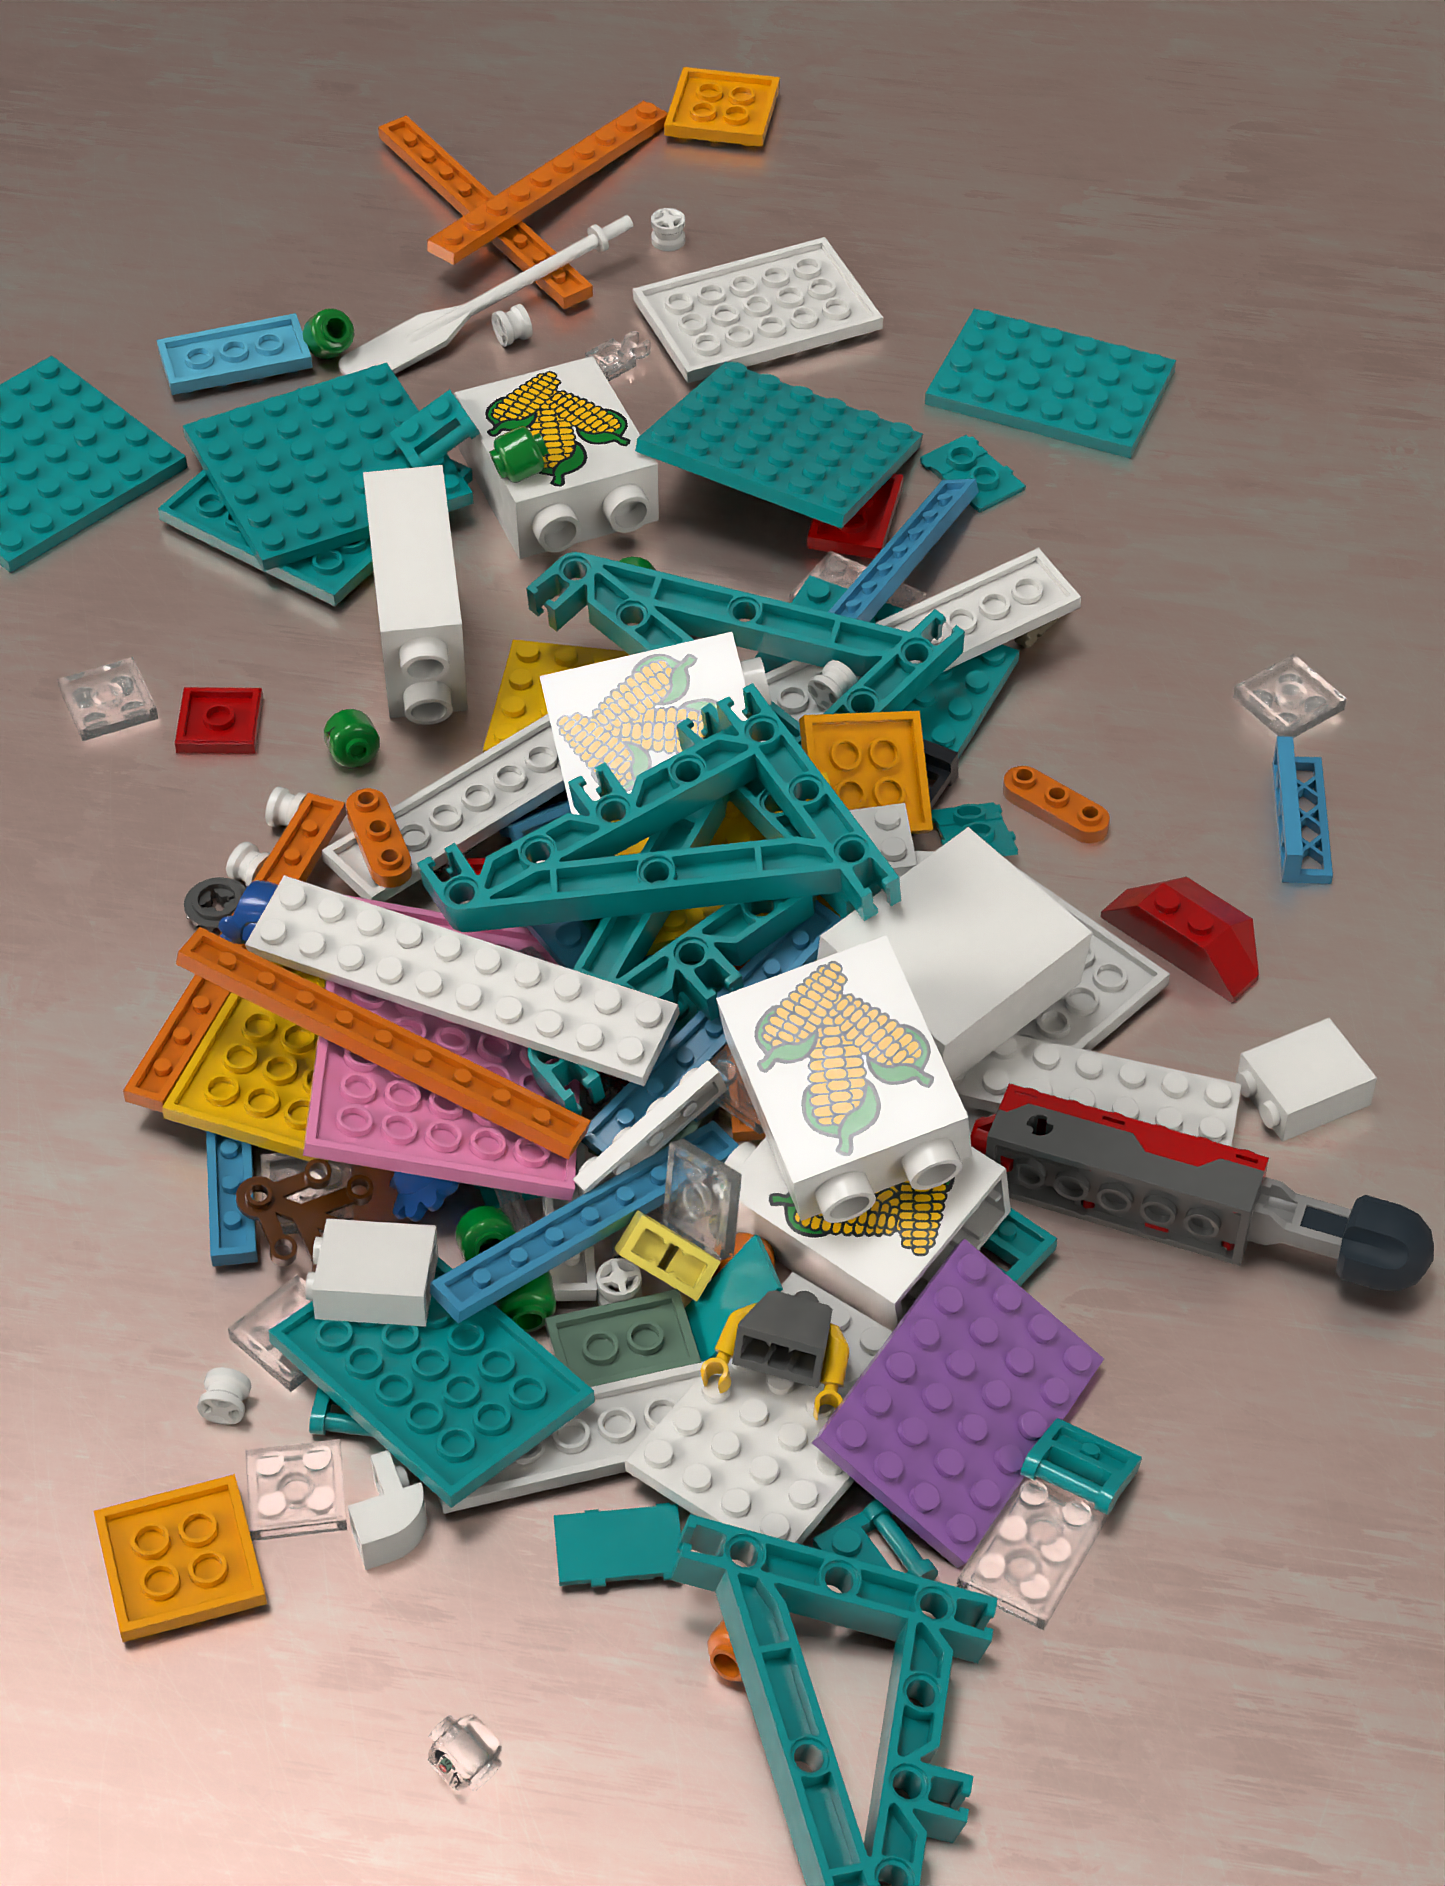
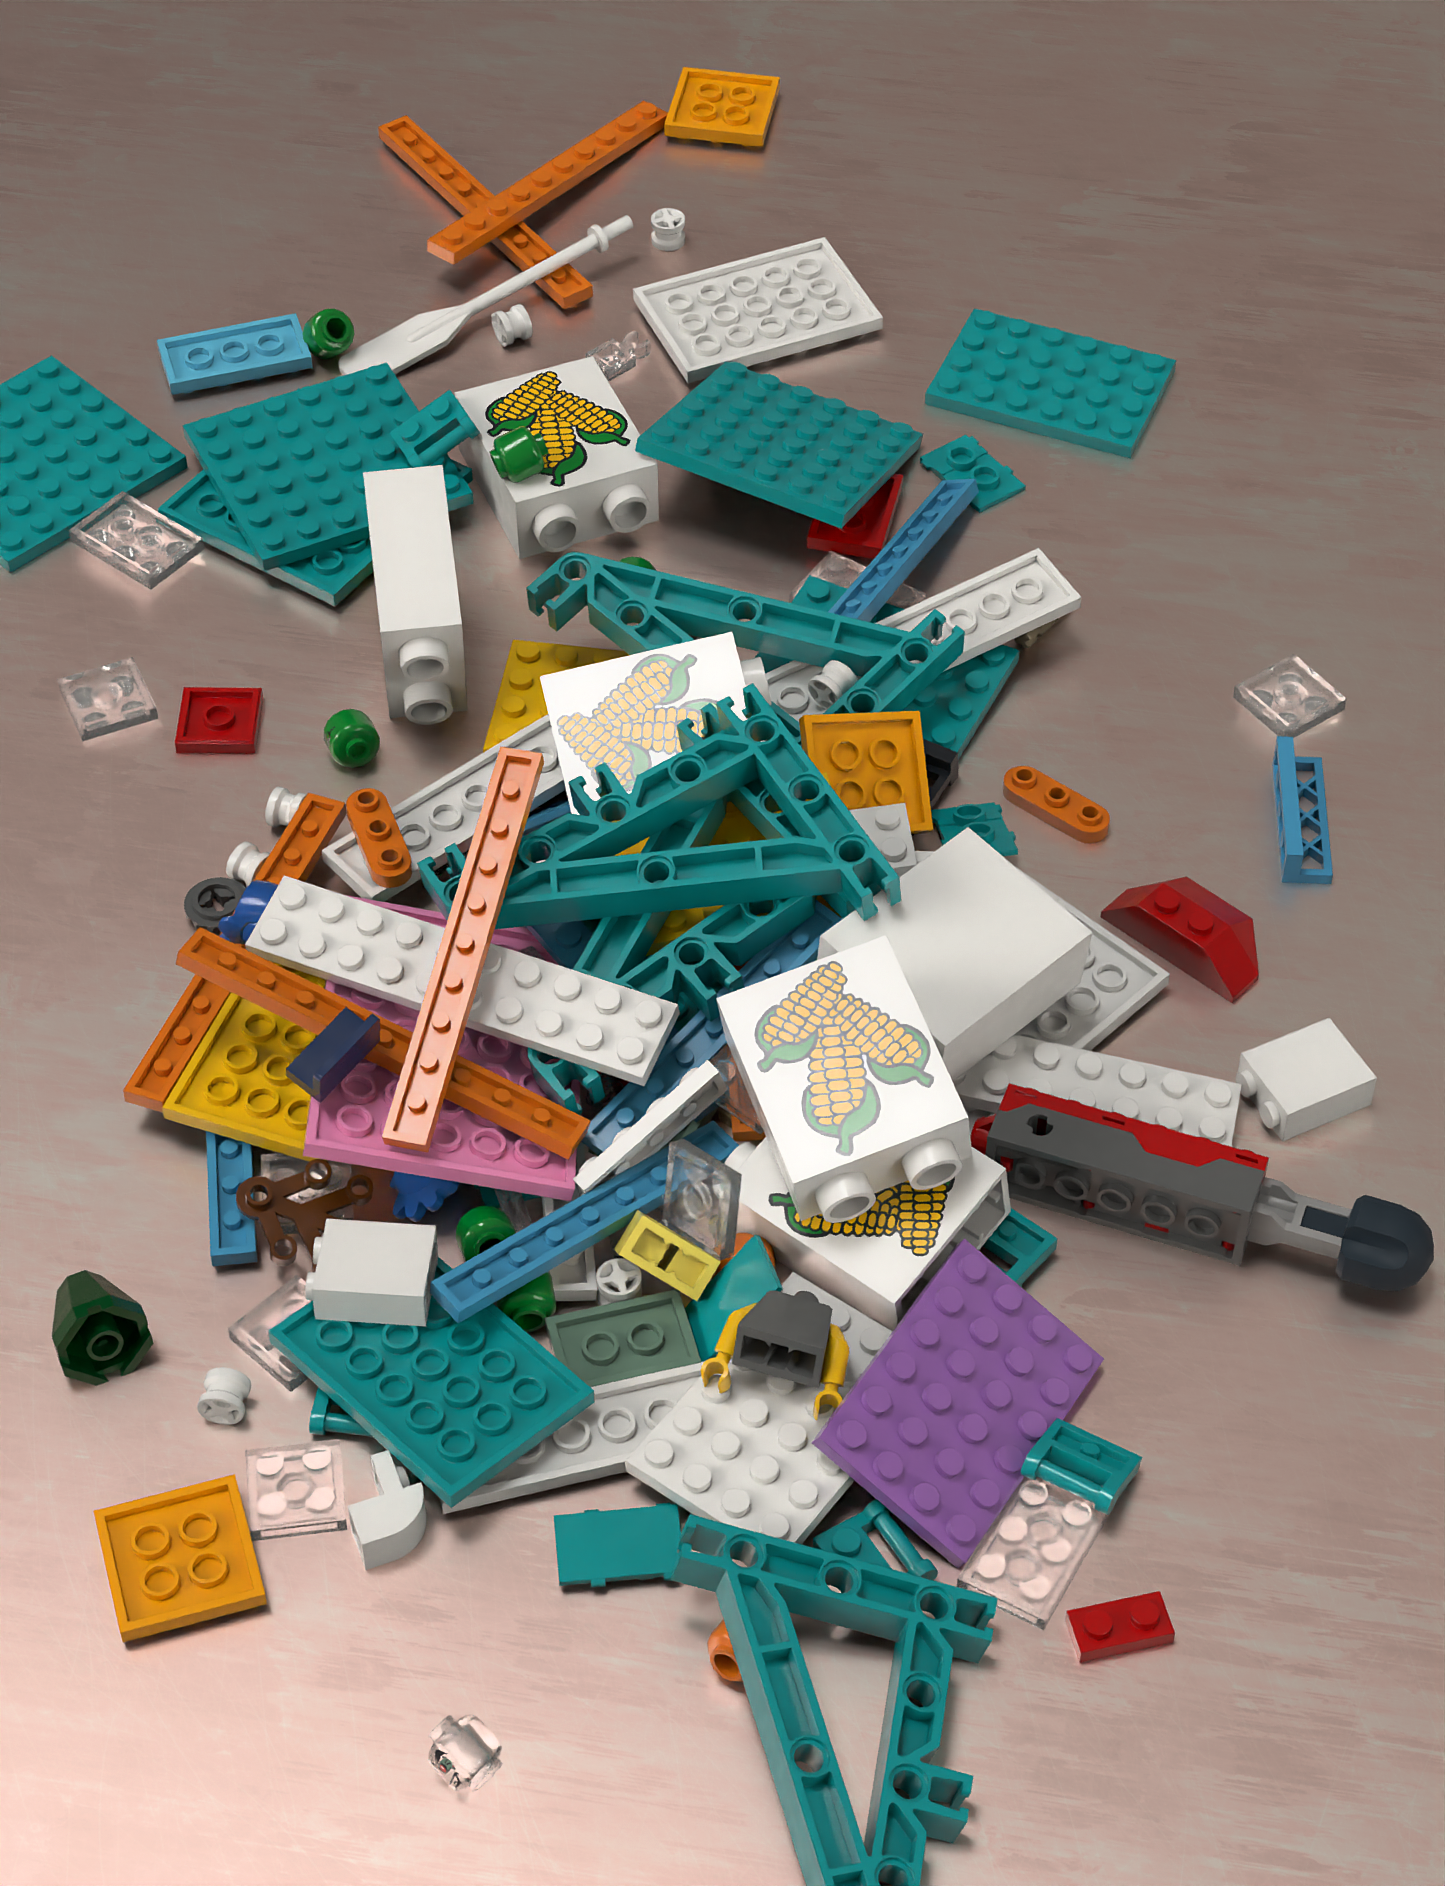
(97, 1329): none -> dark green cone
(136, 540): none -> clear plate
(334, 1053): none -> dark blue panel
(463, 951): none -> plate
(1119, 1626): none -> red plate

